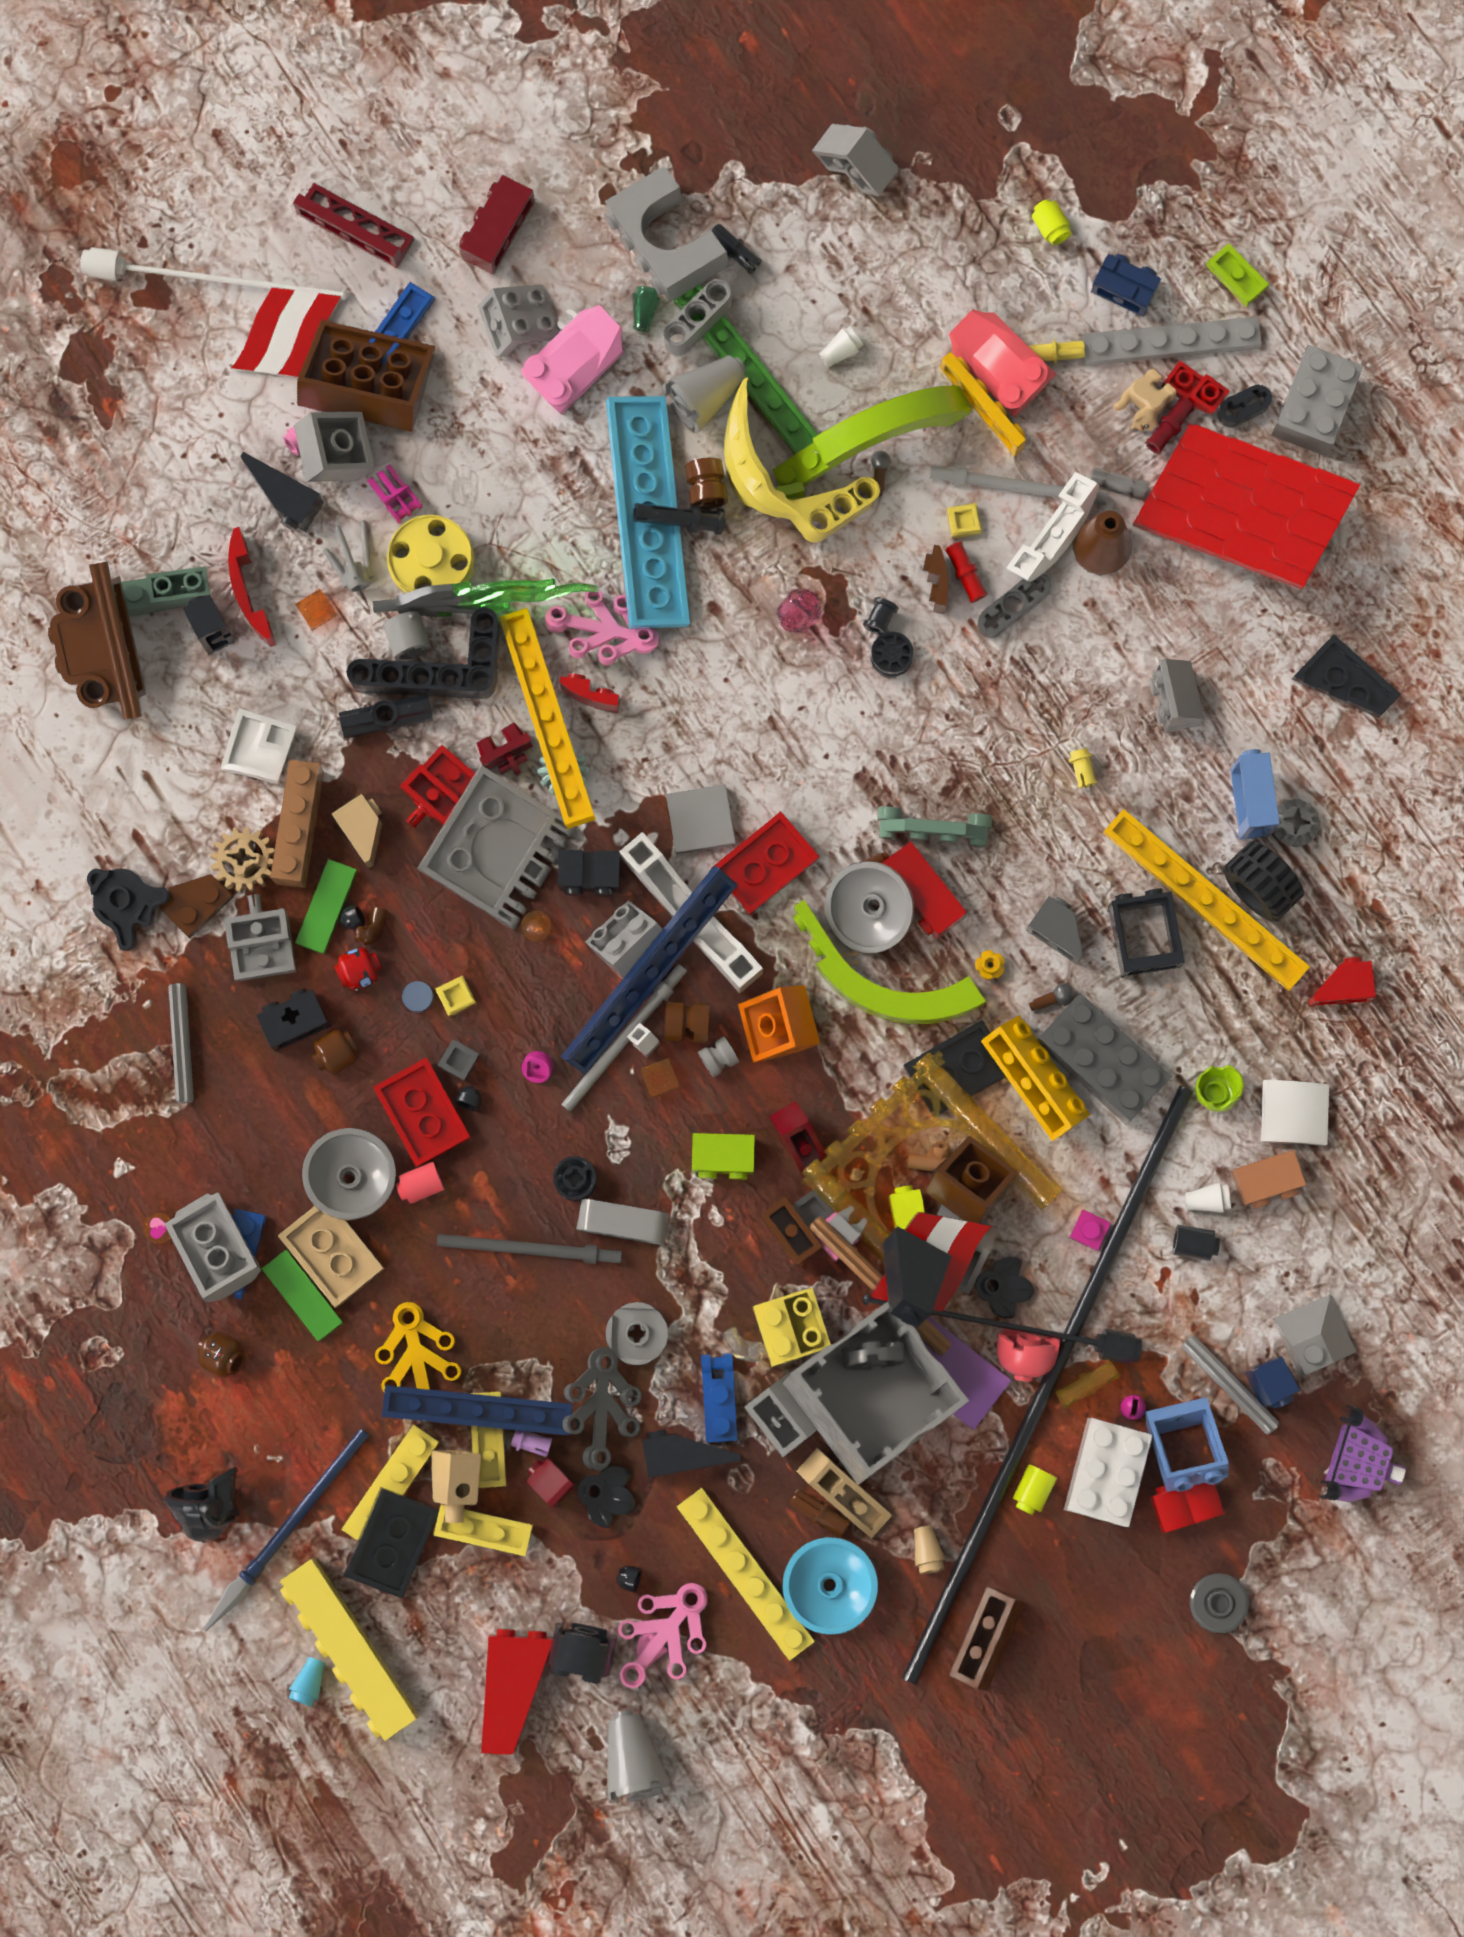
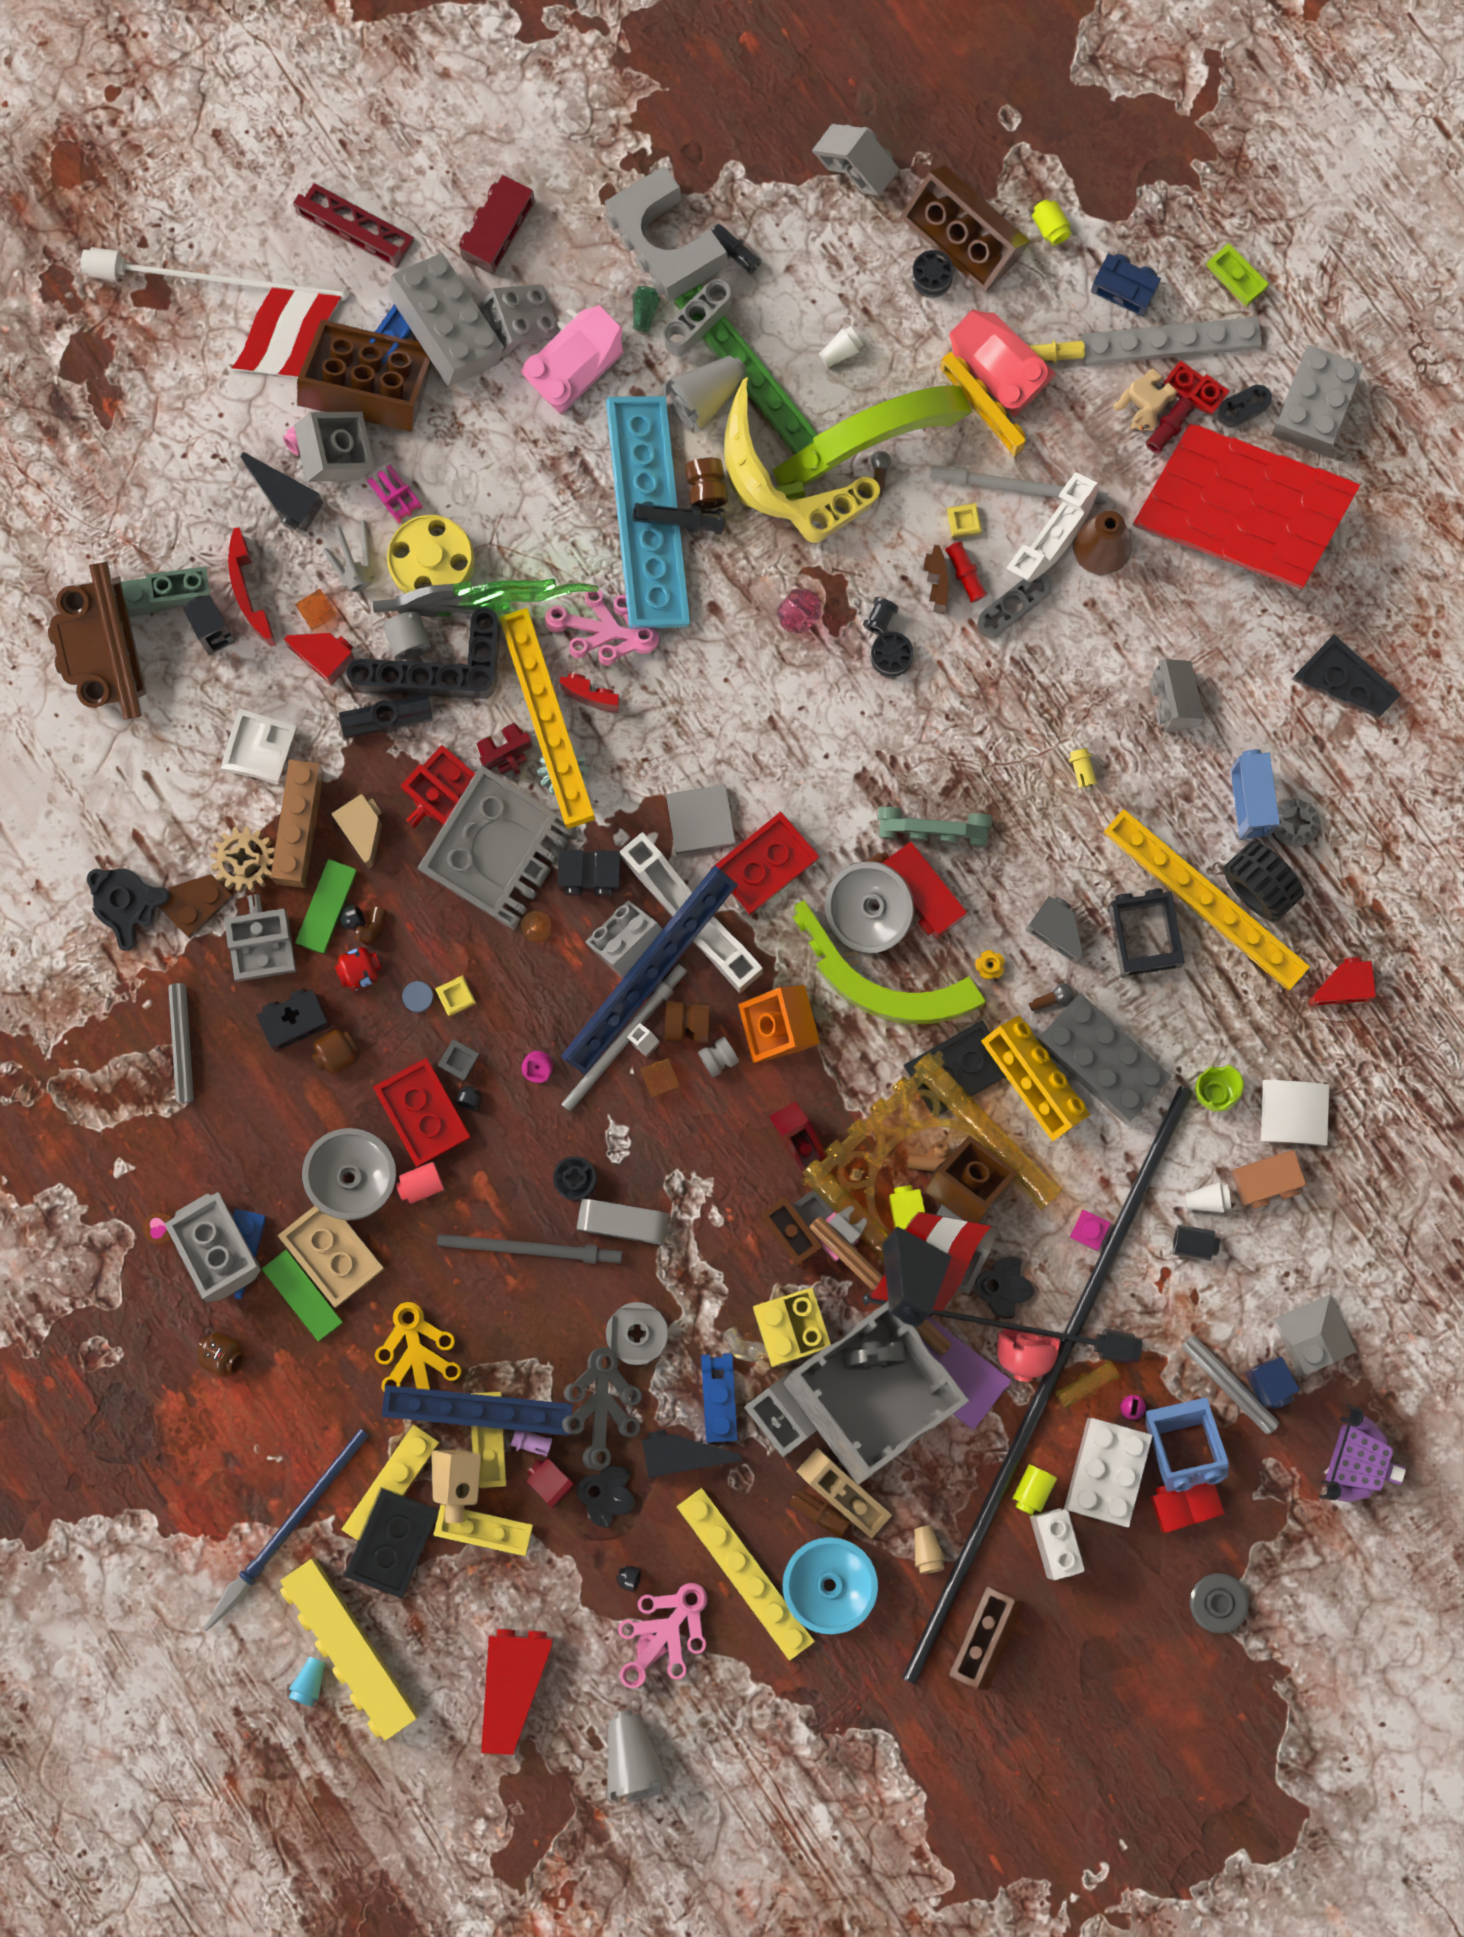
(204, 1508): black head -> none
(322, 653): none -> red slope
(445, 319): none -> light grey brick
(582, 1652): black brick -> none
(723, 1155): lime brick -> none
(932, 274): none -> black wheel
(964, 228): none -> reddish brown slope
(1057, 1544): none -> white panel
(1120, 483): light grey axle -> none

